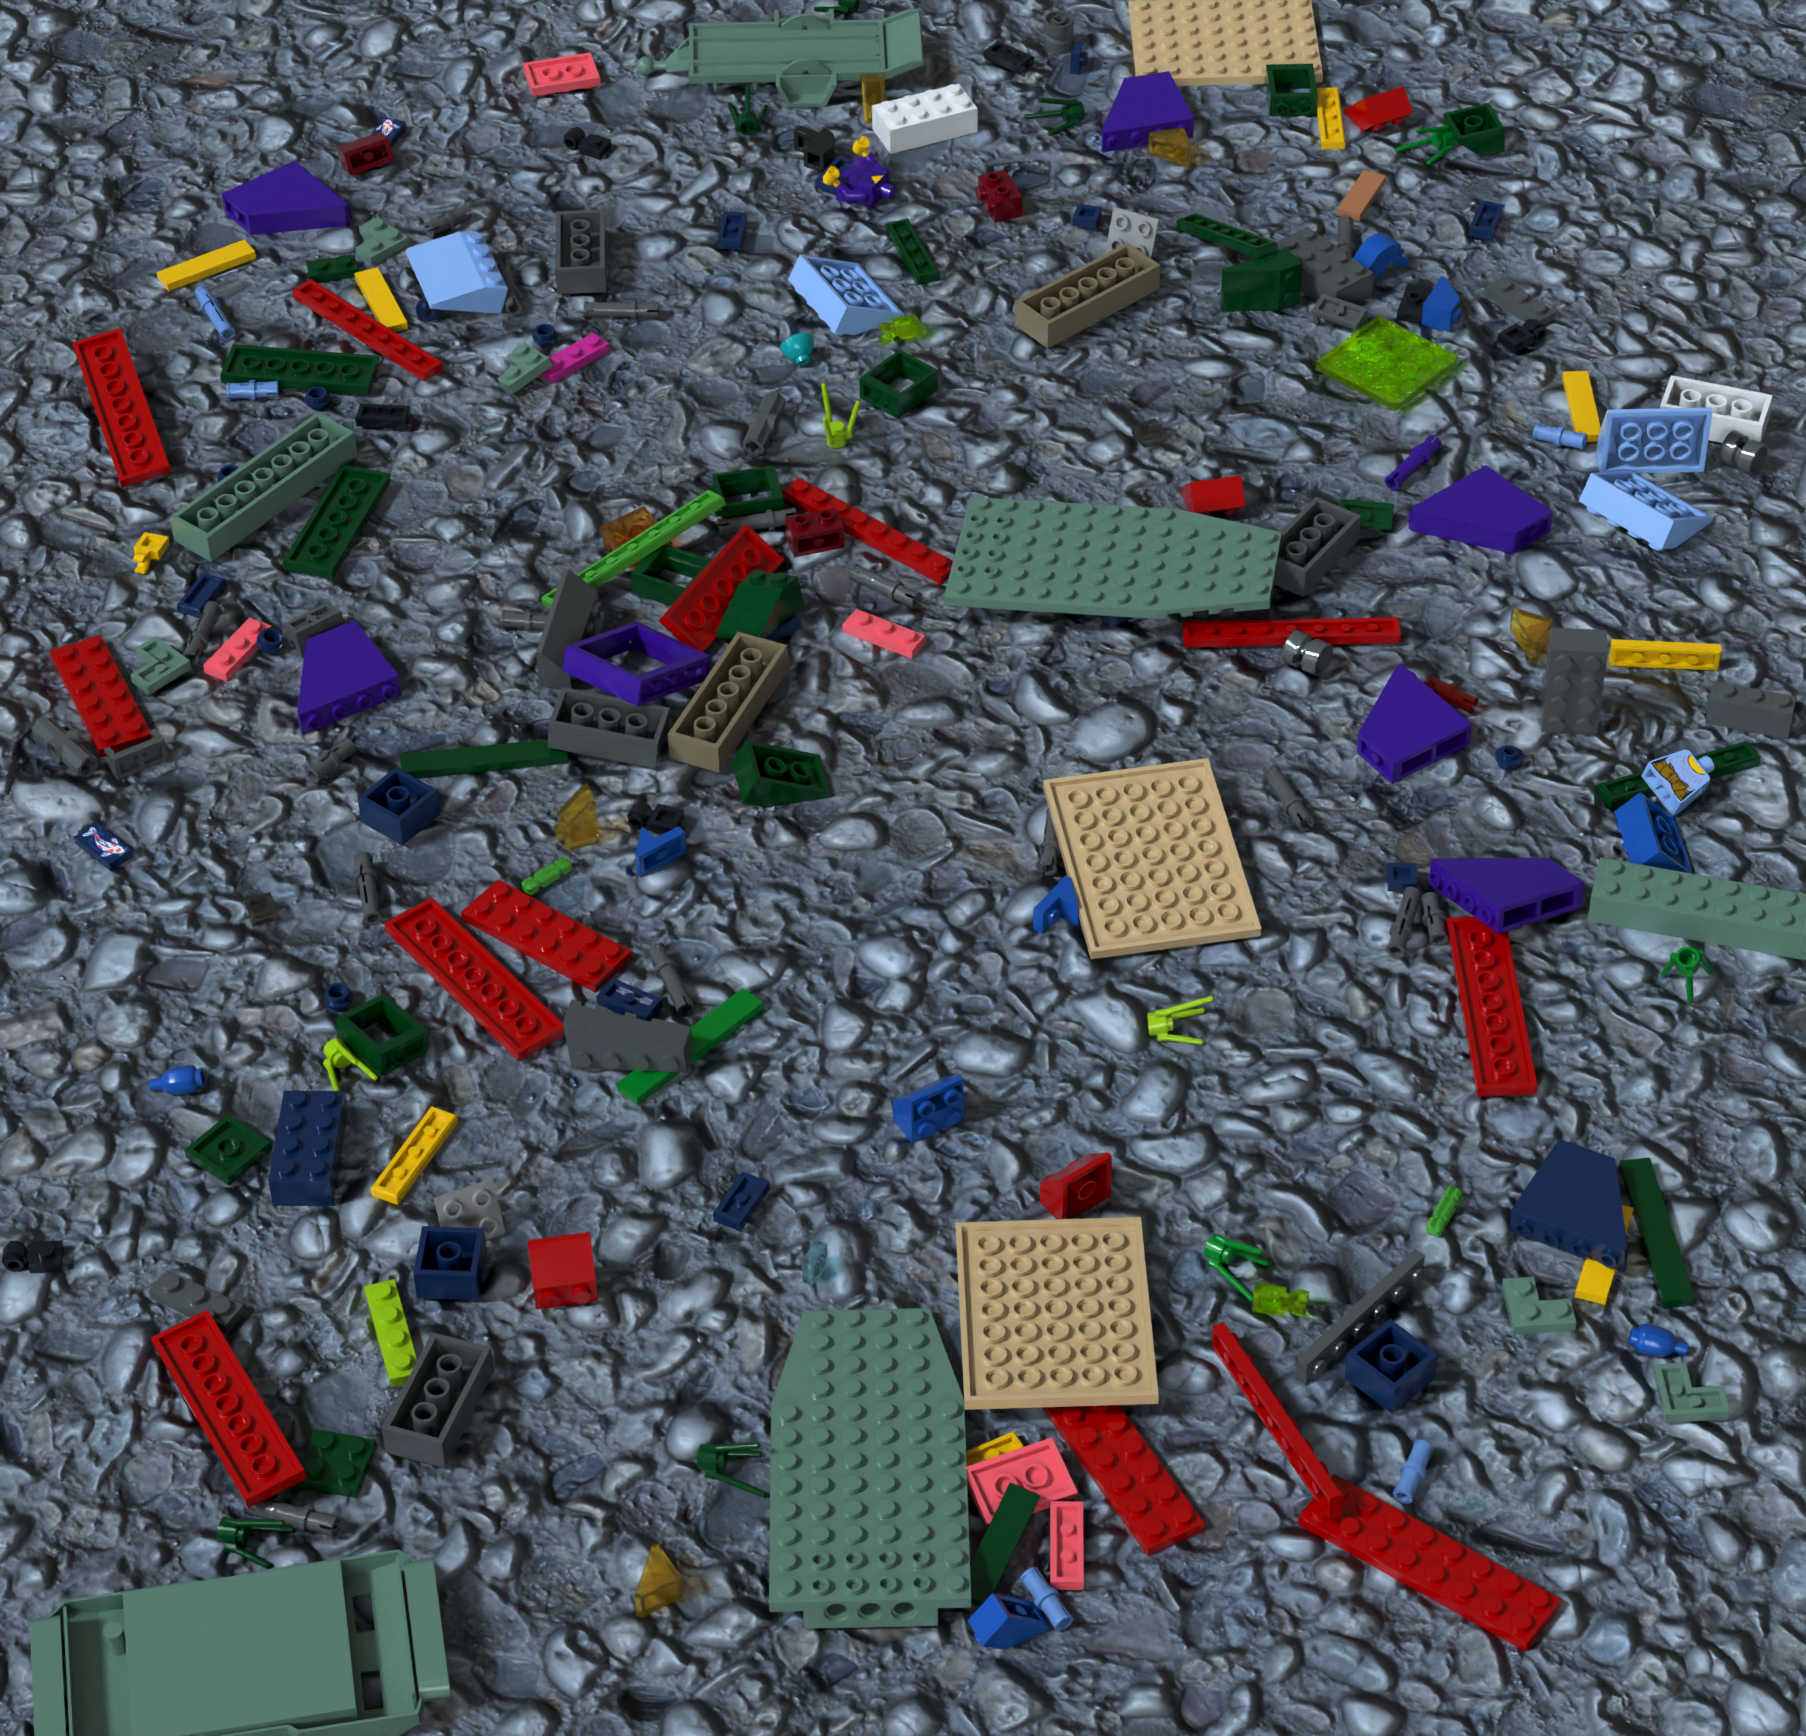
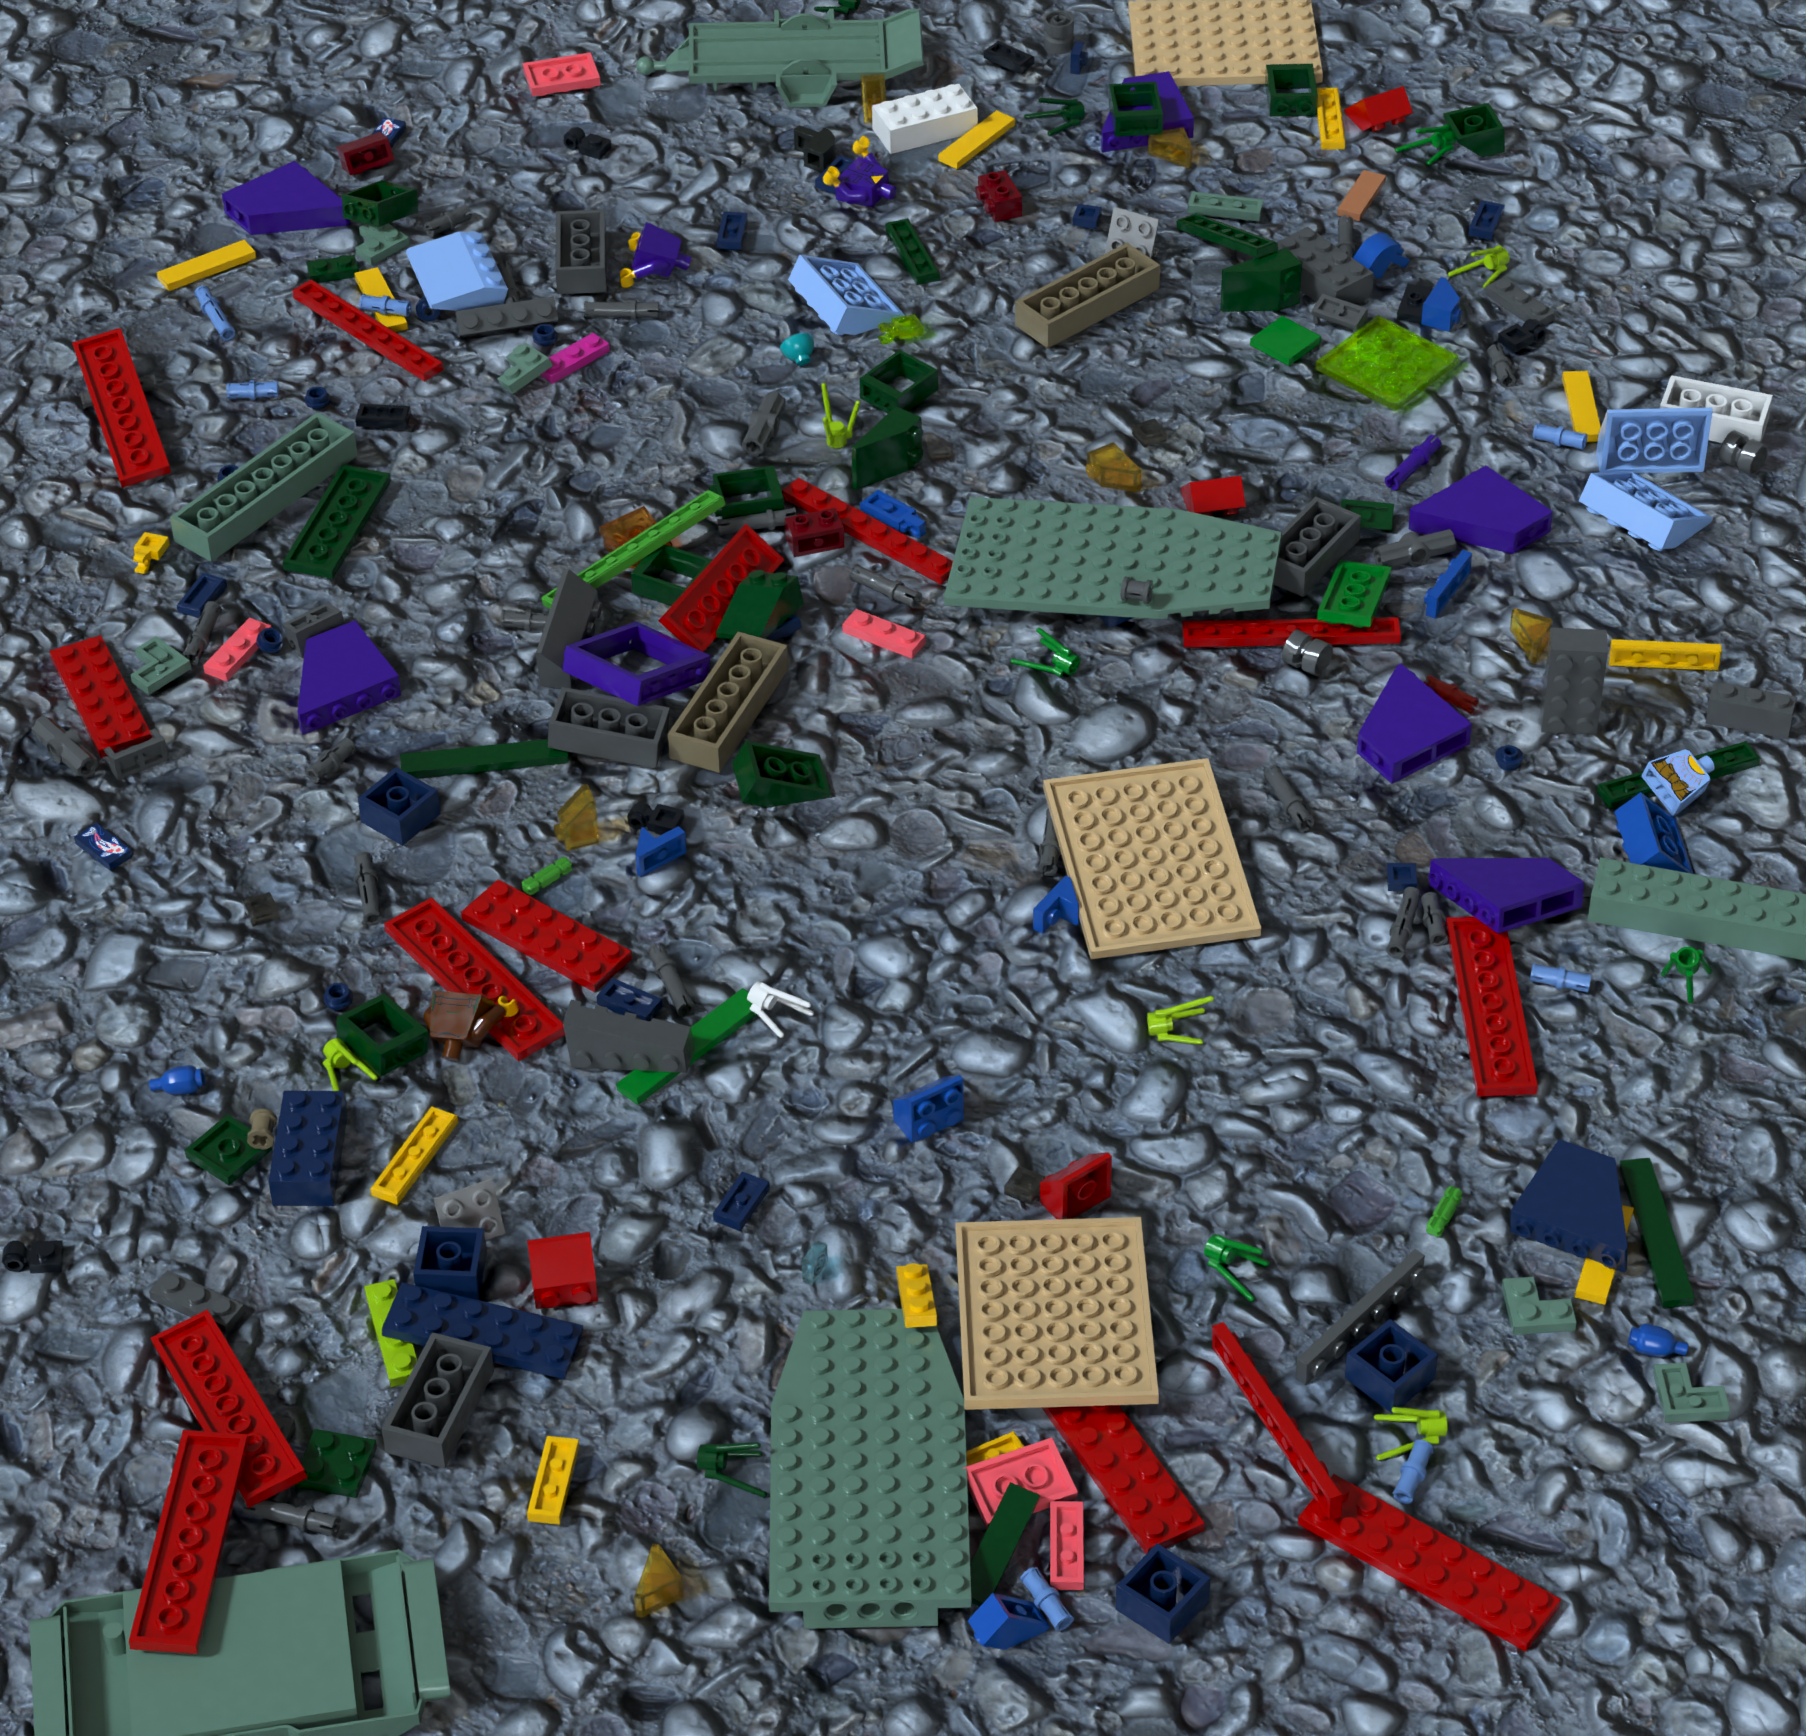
(189, 1542): none -> red plate
(237, 1531): dark green plant -> none
(262, 1127): none -> dark tan bush
(301, 368): dark green plate -> none
(378, 204): none -> dark green window
(385, 305): none -> medium blue pin
(464, 1019): none -> reddish brown torso
(506, 316): none -> dark grey plate
(514, 1335): none -> dark blue plate
(553, 1480): none -> yellow plate
(654, 255): none -> dark purple torso
(747, 121): dark green plant -> none
(764, 997): none -> white plant
(887, 448): none -> dark green slope
(894, 513): none -> blue hinge
(916, 1295): none -> yellow plate
(976, 139): none -> yellow tile
(1024, 1185): none -> clear smoke plate
(1064, 659): none -> green plant
(1113, 469): none -> clear yellow slope
(1136, 121): none -> dark green window
(1136, 590): none -> dark grey bush
(1162, 1593): none -> dark blue brick
(1225, 206): none -> sand green plate
(1274, 1300): clear neon green plate -> none
(1285, 340): none -> green tile
(1354, 594): none -> green plate
(1415, 548): none -> dark grey piece
(1429, 1423): none -> lime plant
(1448, 584): none -> blue plate
(1495, 259): none -> lime plant
(1501, 365): none -> dark grey pin
(1560, 977): none -> medium blue pin

